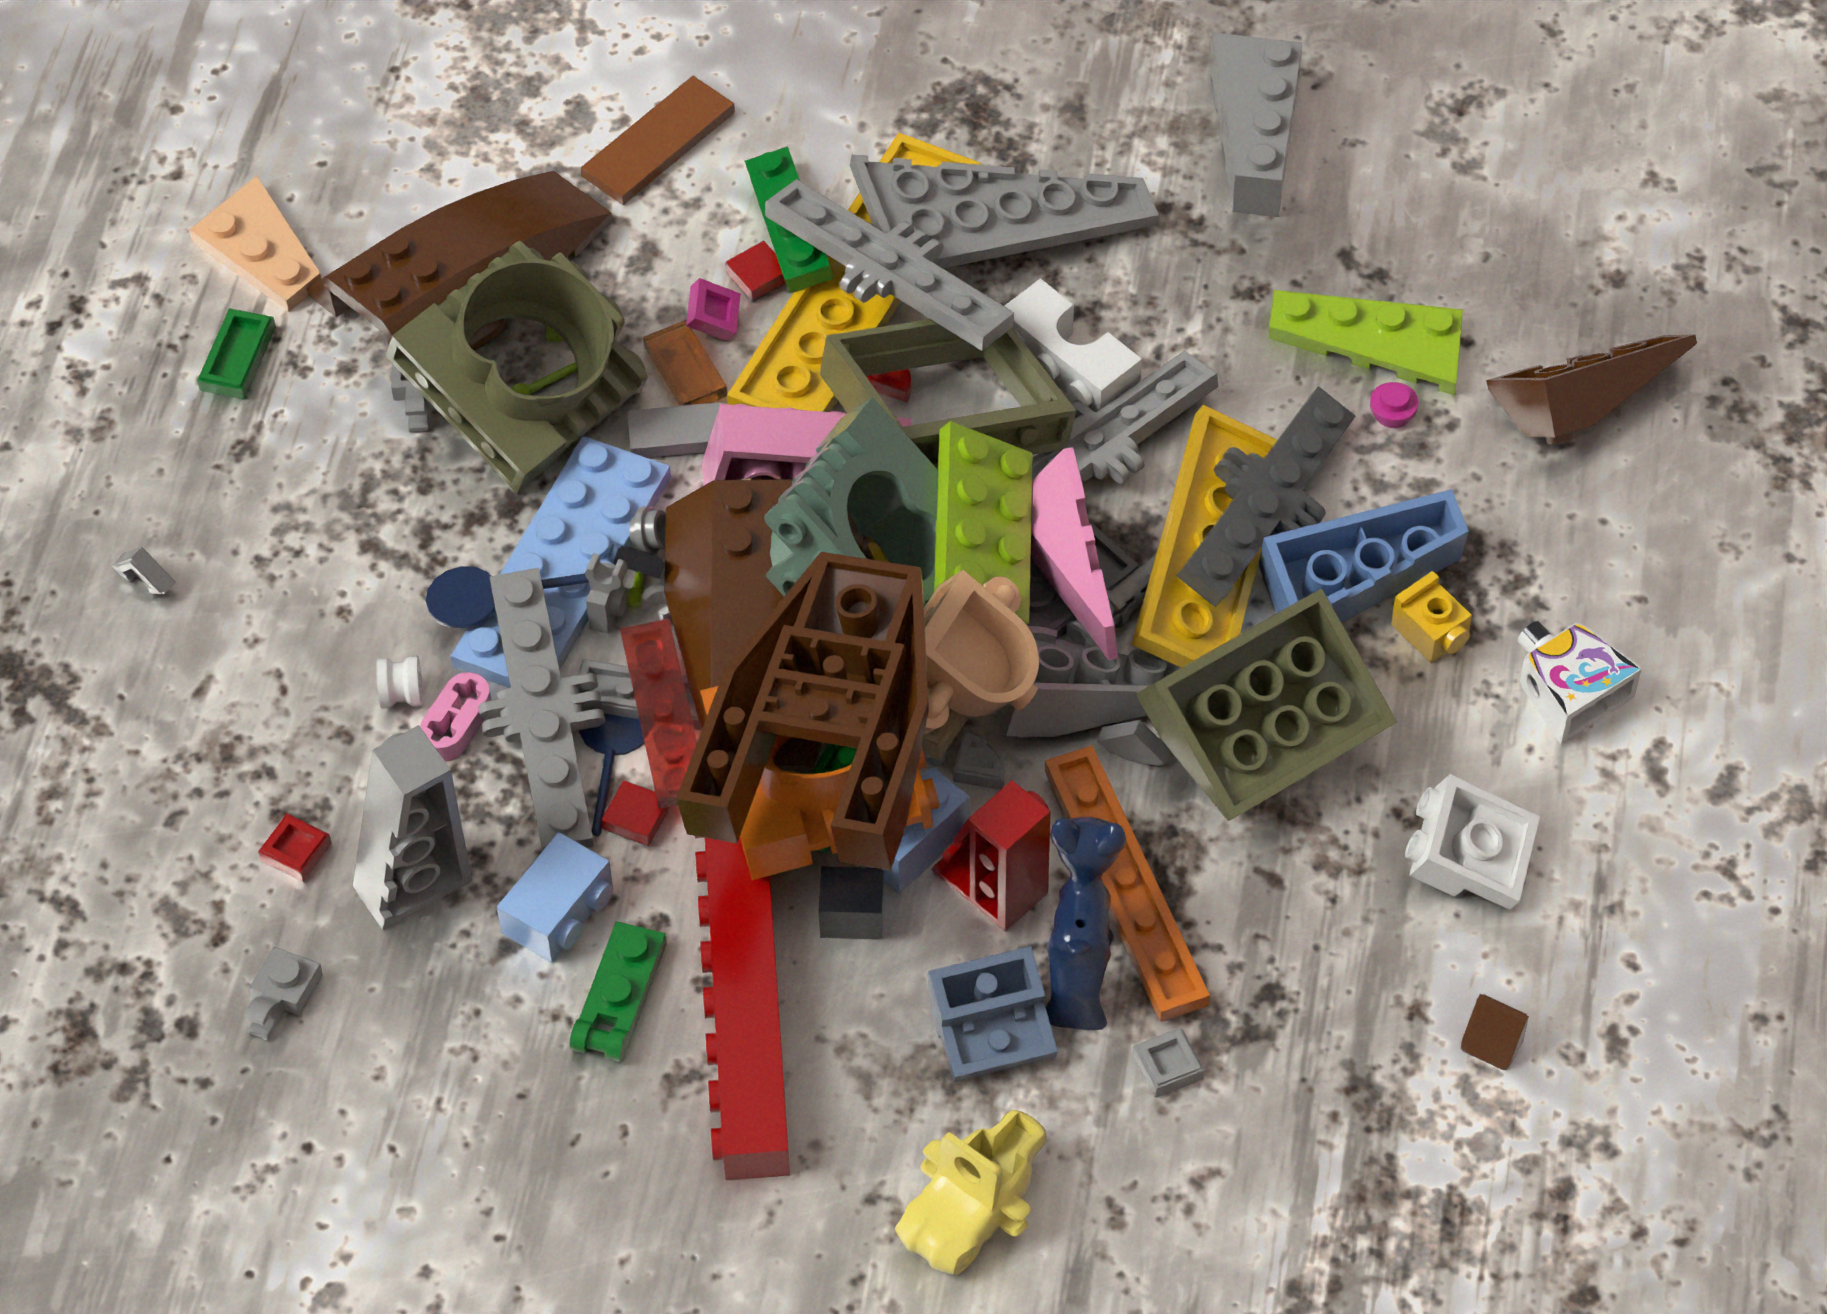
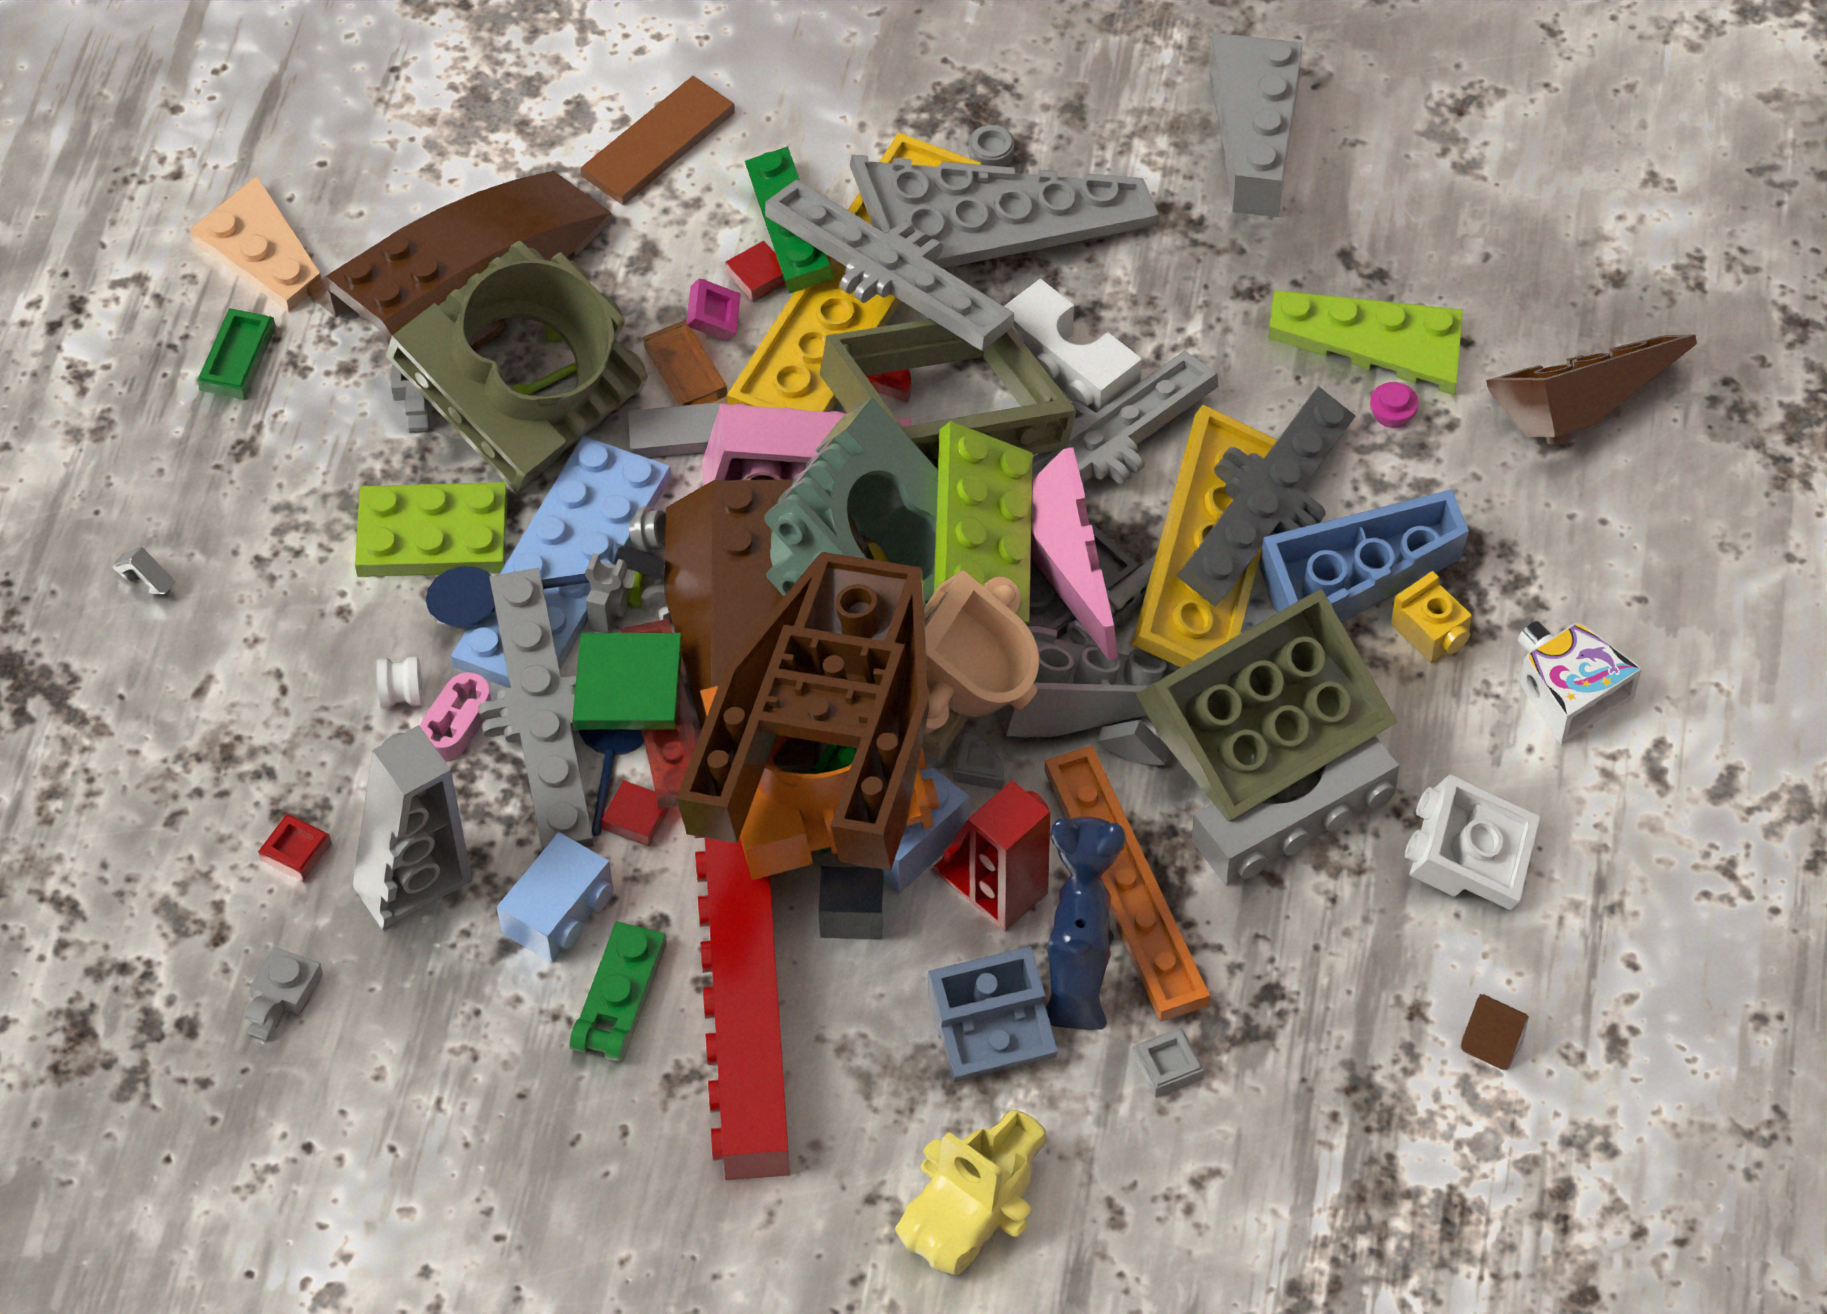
(430, 528): none -> lime plate
(627, 681): none -> green tile
(991, 146): none -> light grey tile
(1267, 831): none -> light grey arch

